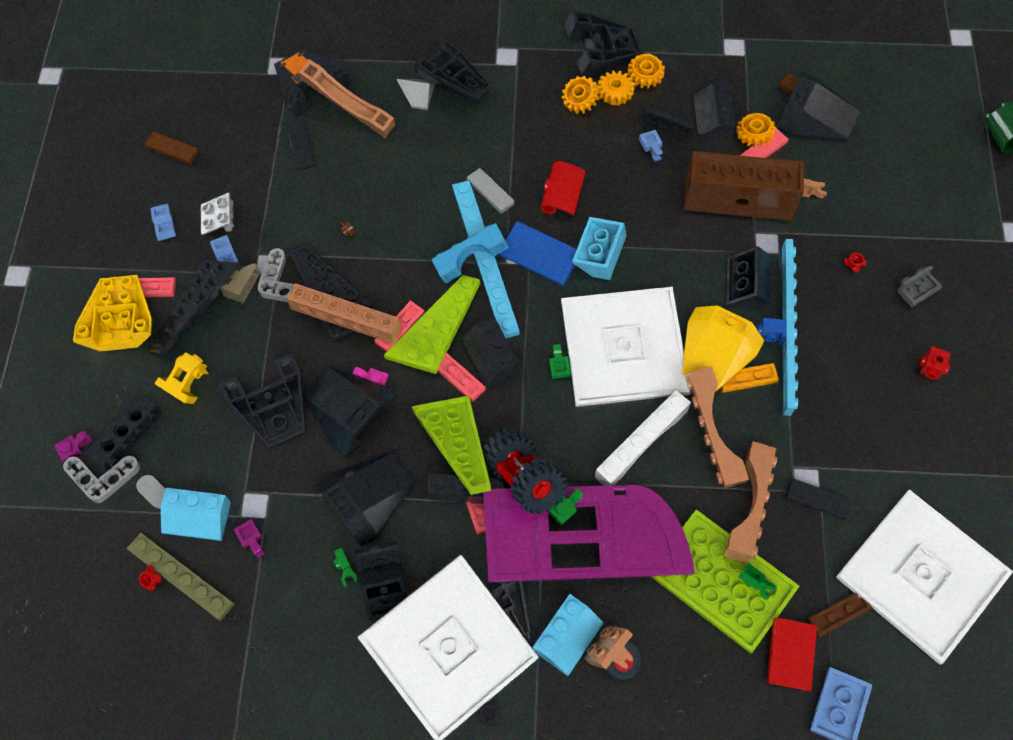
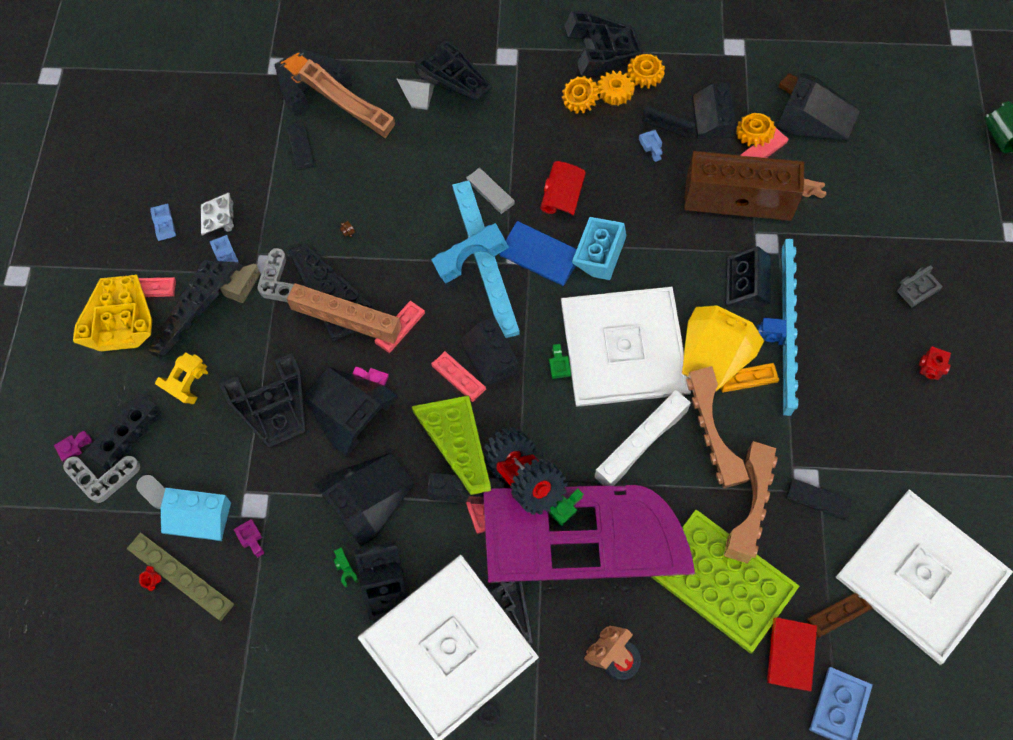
(171, 148): reddish brown tile -> none
(433, 333): lime wing -> none
(568, 635): medium azure slope -> none
(754, 578): green plate -> none
(855, 257): red plate -> none

